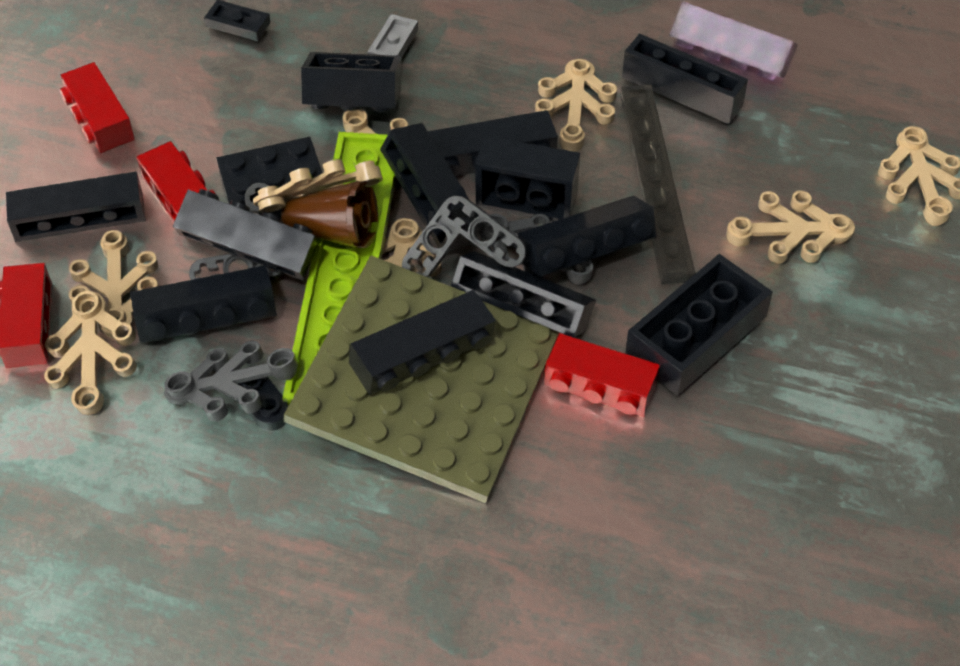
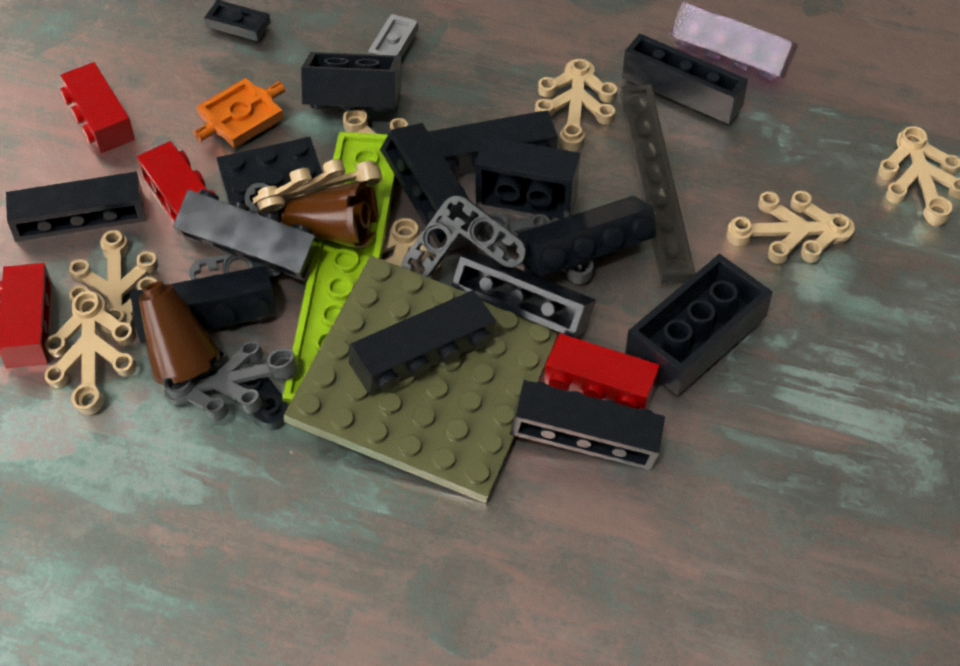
(173, 335): none -> reddish brown cone
(240, 112): none -> orange plate
(588, 425): none -> black brick

